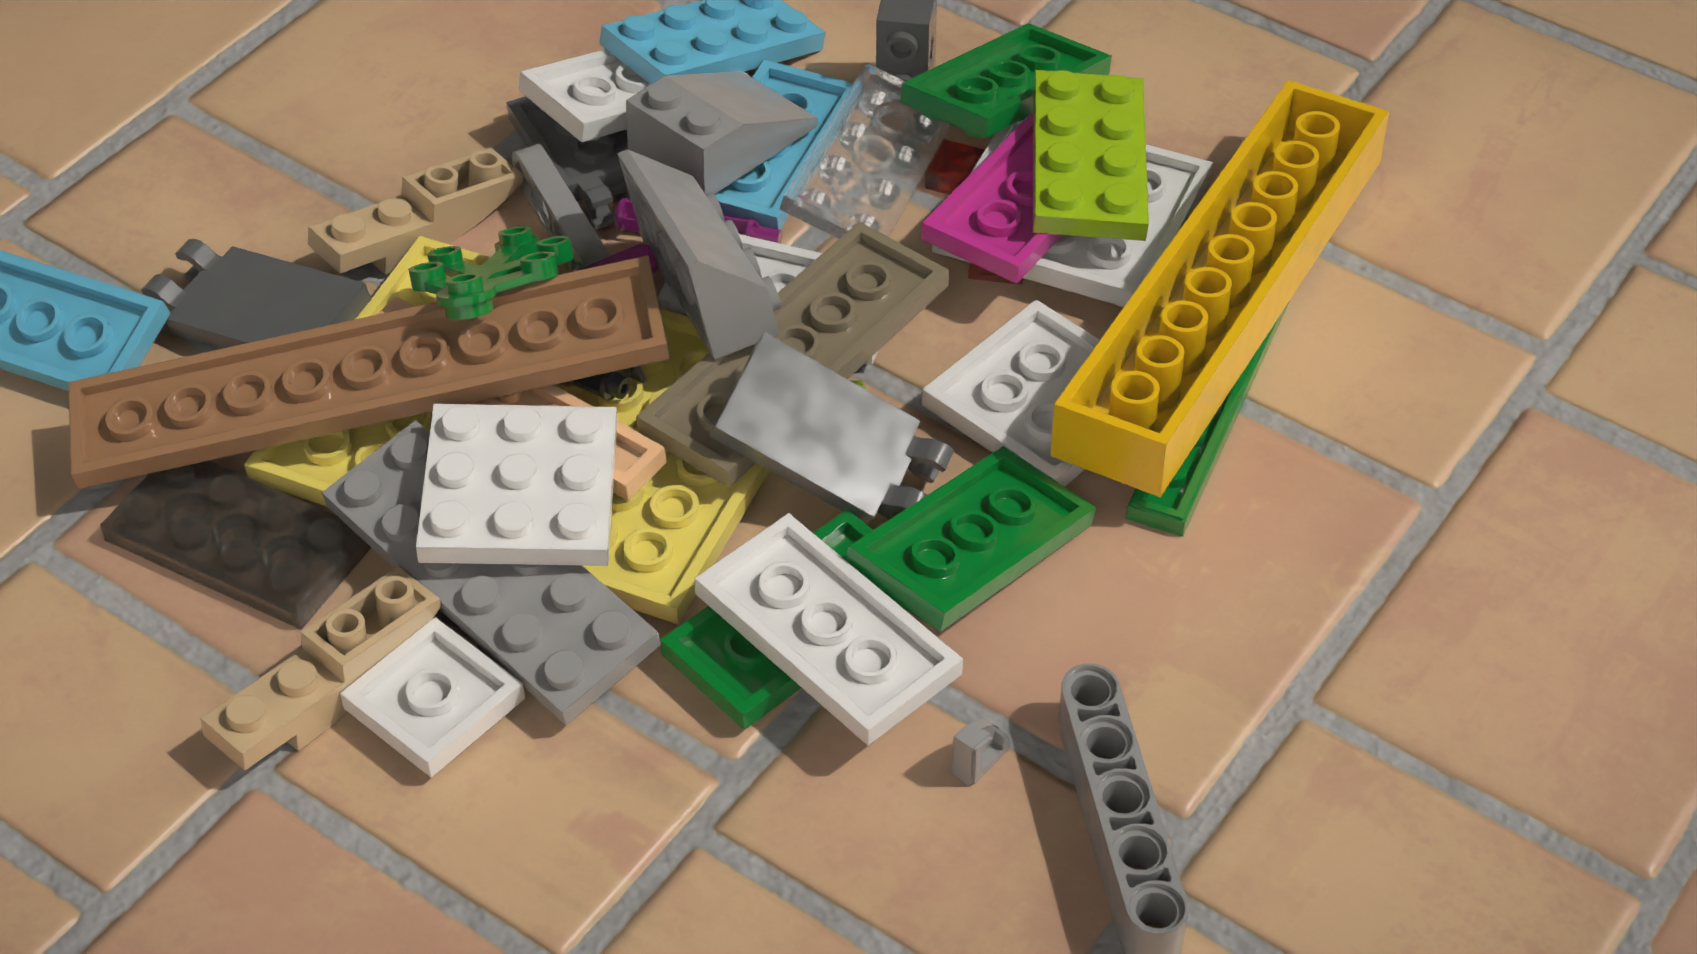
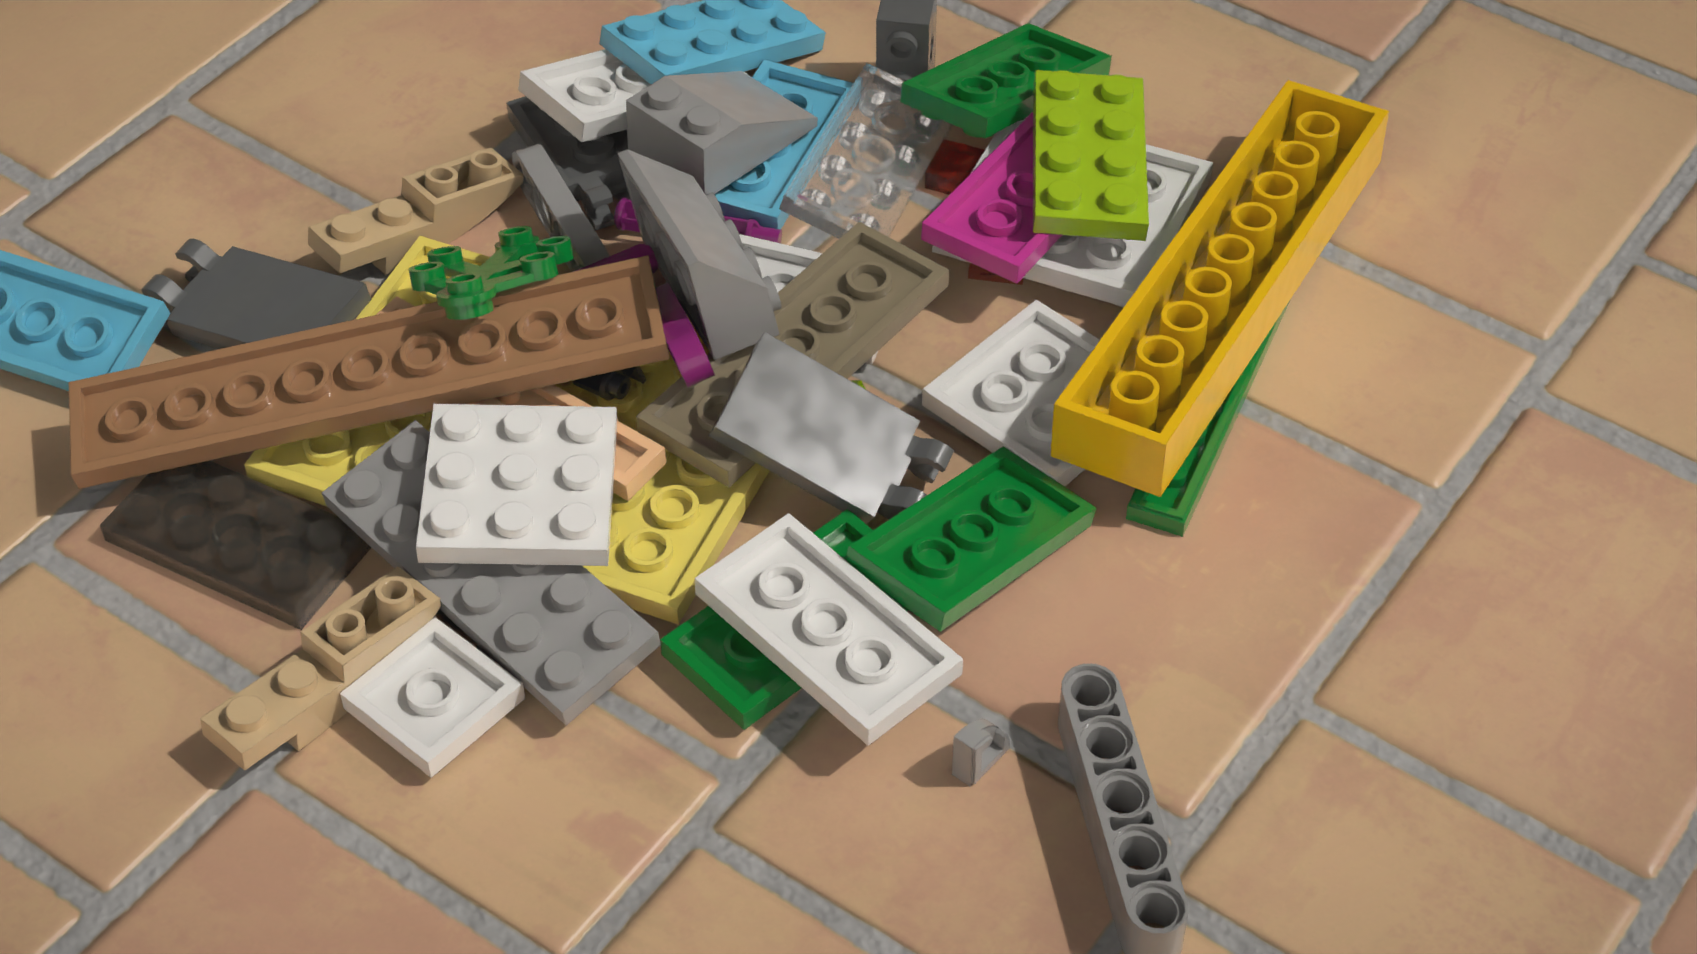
(682, 339): none -> magenta beam

